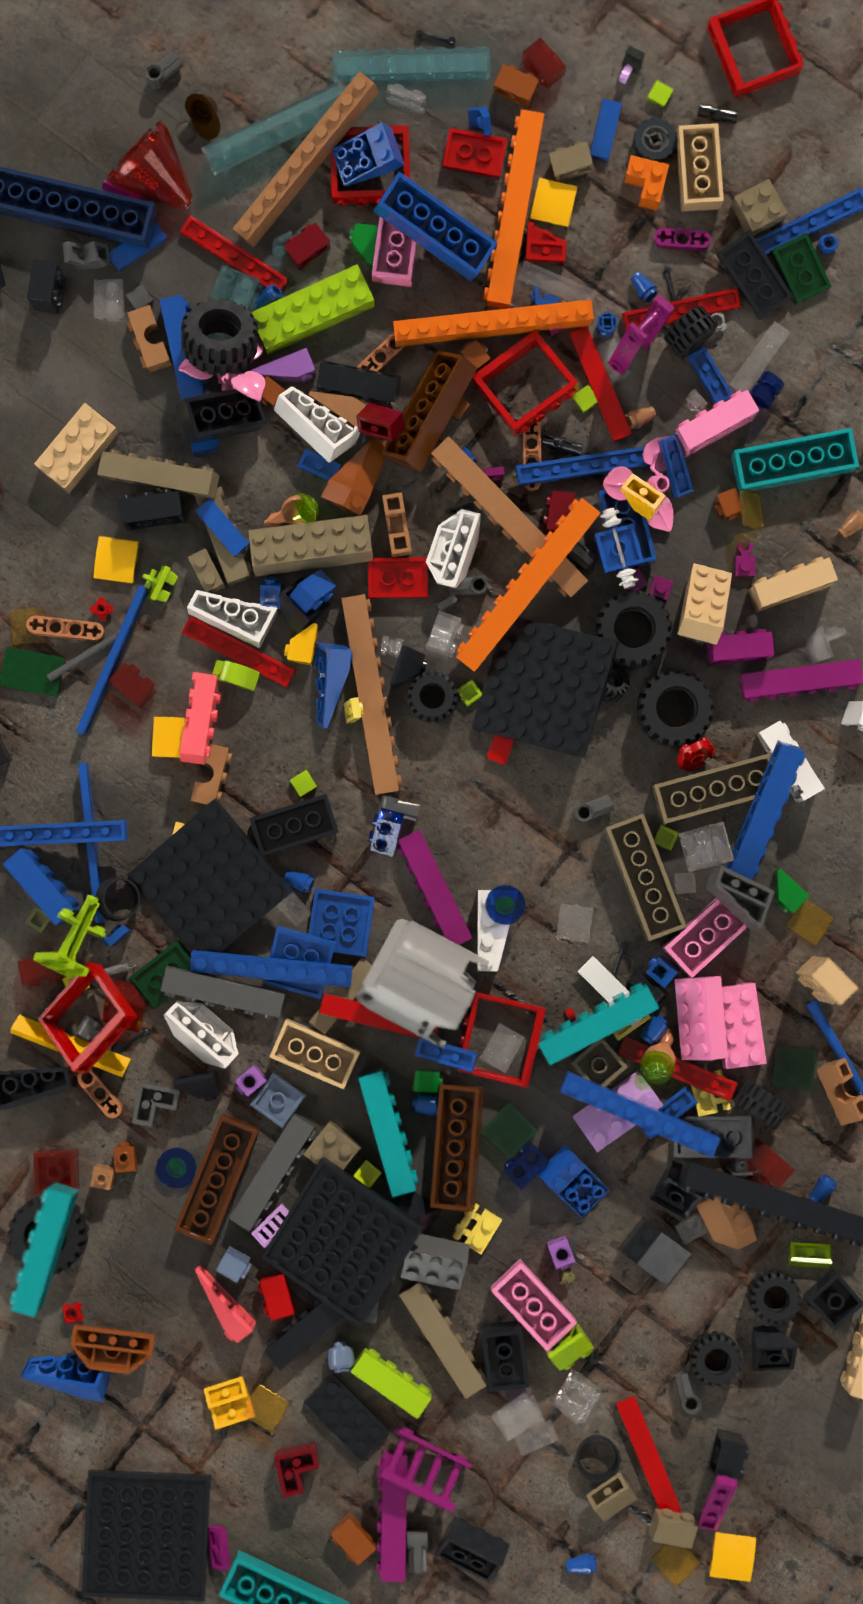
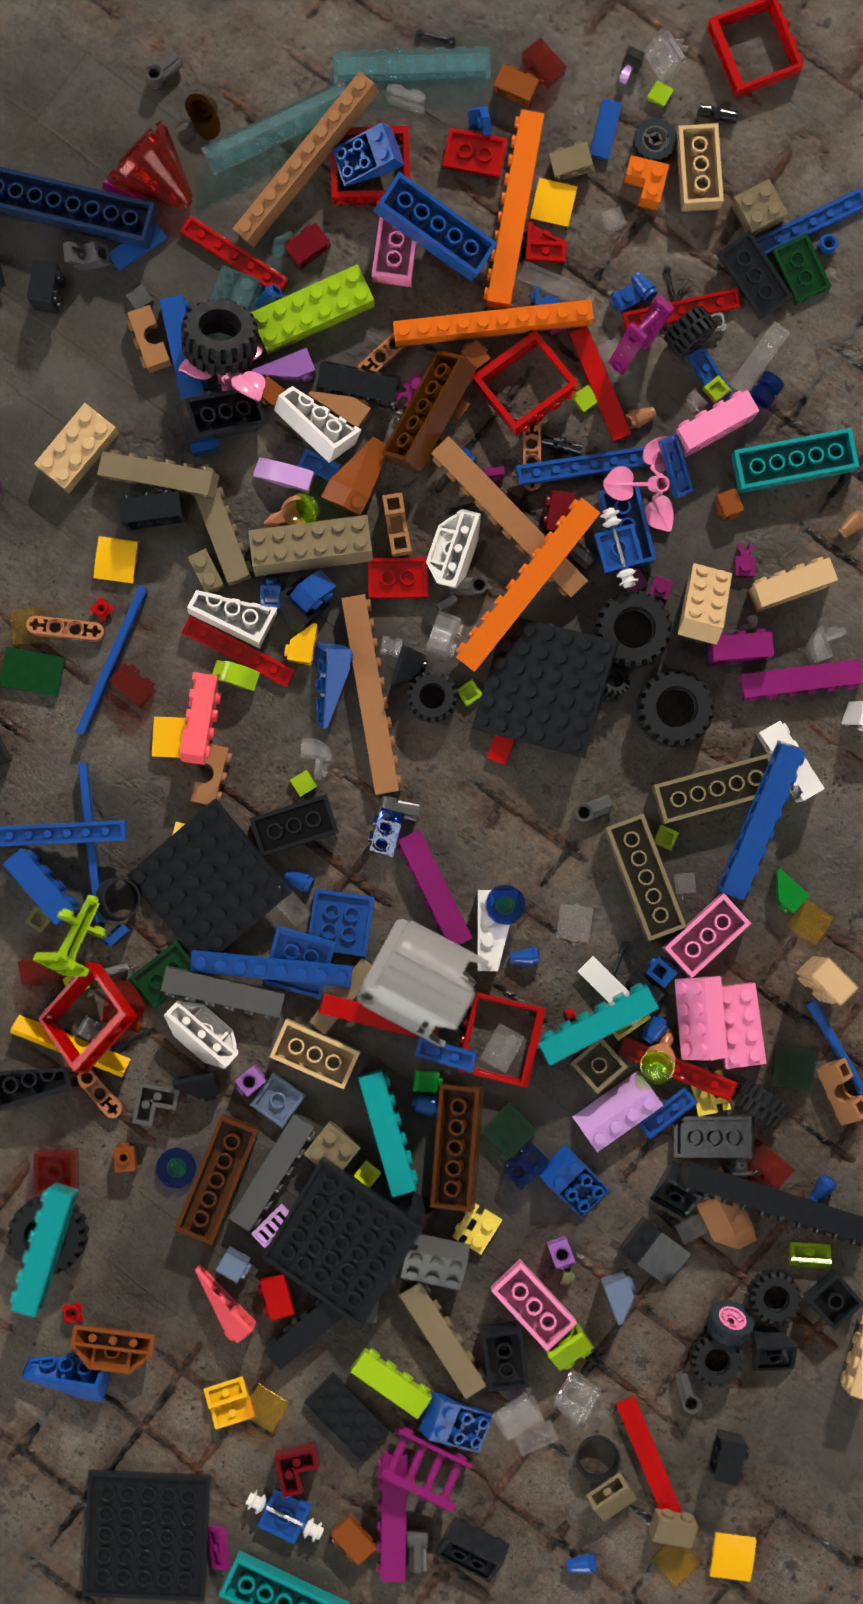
(82, 657): dark grey bar -> none
(103, 1177): medium nougat brick -> none
(109, 299): clear plate -> none
(164, 575): lime hips -> none
(222, 527): blue tile -> none
(284, 474): none -> lavender slope
(284, 1516): none -> blue plate
(316, 750): none -> clear brick
(341, 1357): sand blue head -> none
(353, 710): light yellow plate -> none
(364, 242): green slope -> none
(380, 422): dark red brick -> none
(410, 387): none -> magenta plate
(455, 1423): none -> blue slope
(527, 956): none -> blue cone
(604, 328): blue wheel -> none
(613, 219): none -> clear plate
(619, 1293): none -> sand blue slope
(624, 299): none -> blue bracket
(639, 1114): blue brick -> none
(642, 497): yellow slope -> none
(665, 54): none -> clear plate
(668, 232): magenta beam -> none
(694, 755): red plate -> none
(706, 847): clear brick -> none
(716, 389): none -> lime tile
(717, 1503): magenta plate -> none
(729, 1323): none -> black wheel
(741, 896): dark grey wedge -> none
(751, 509): clear yellow piece -> none

